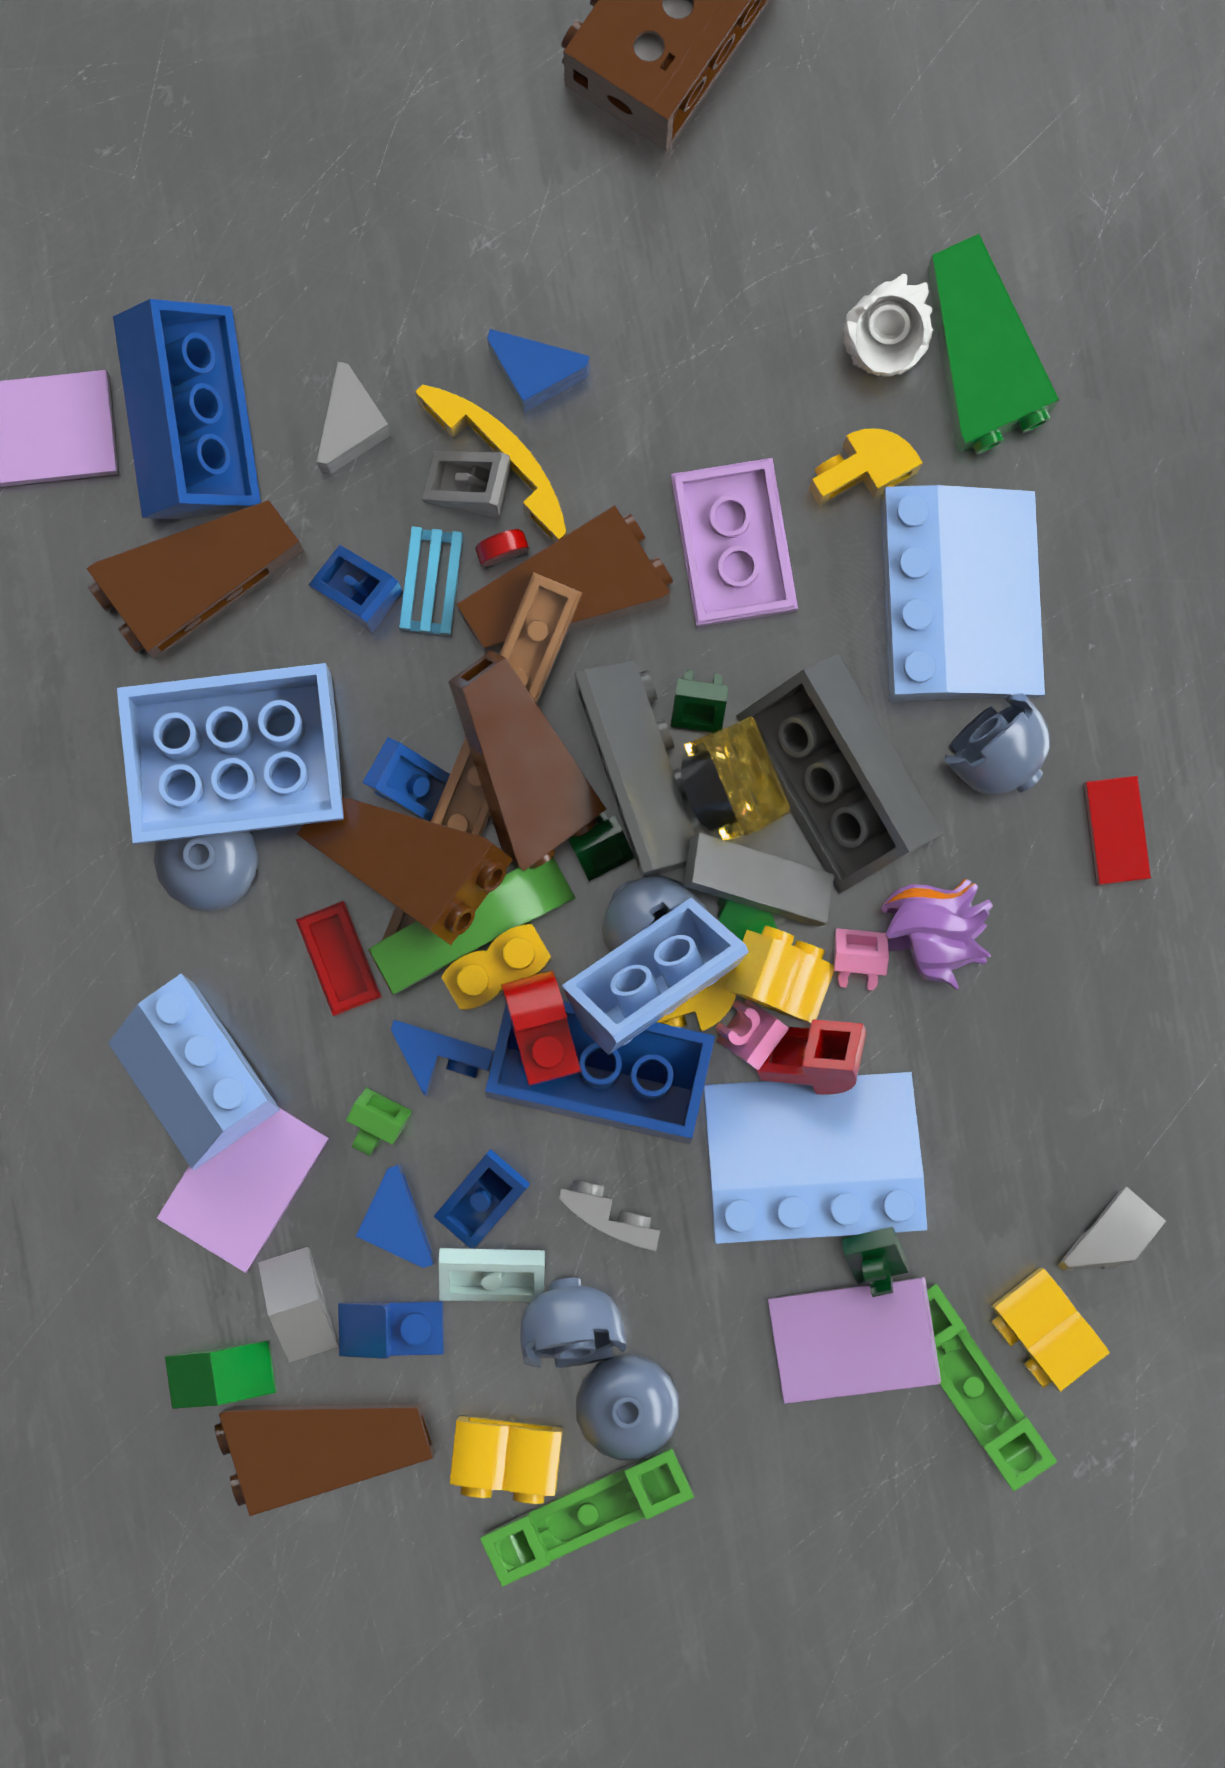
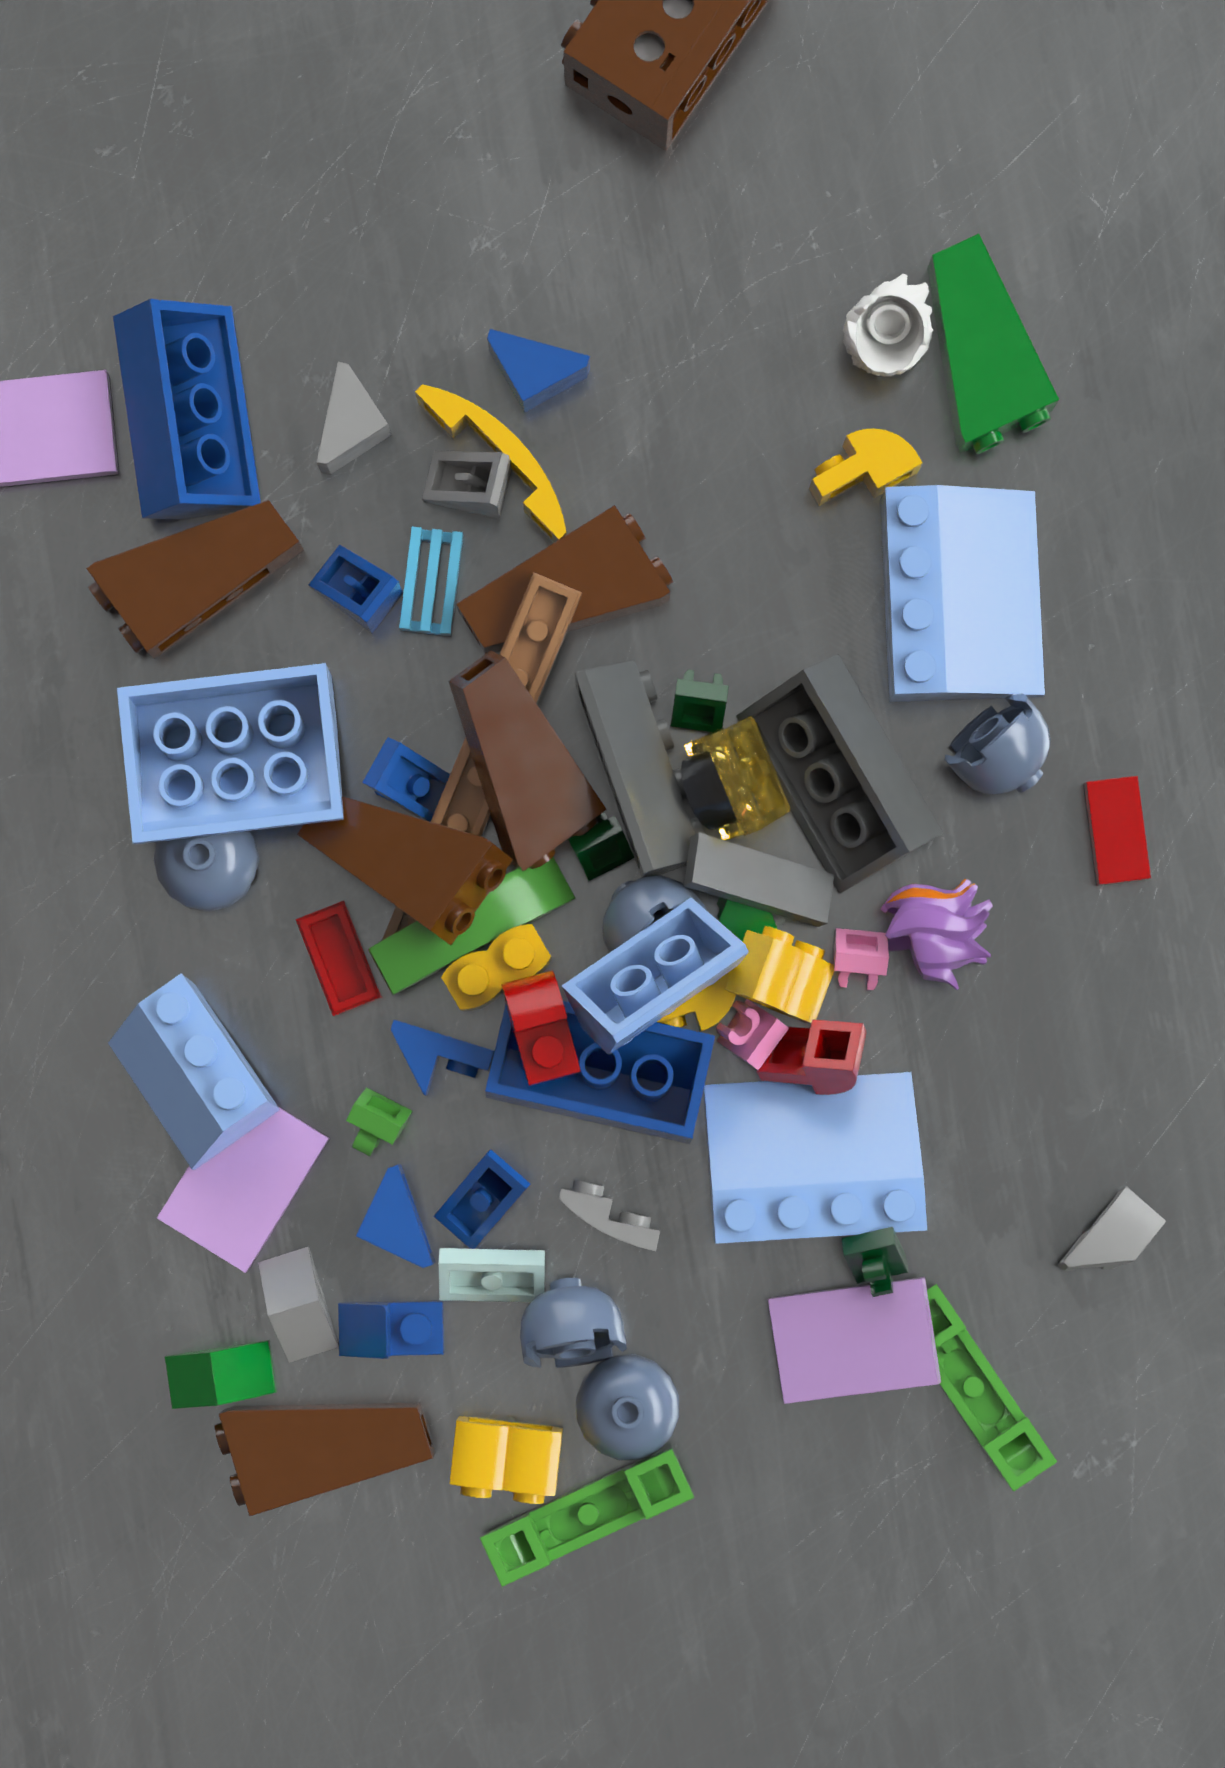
(501, 547): red tile -> none
(734, 542): lavender tile -> none
(1049, 1331): yellow brick -> none

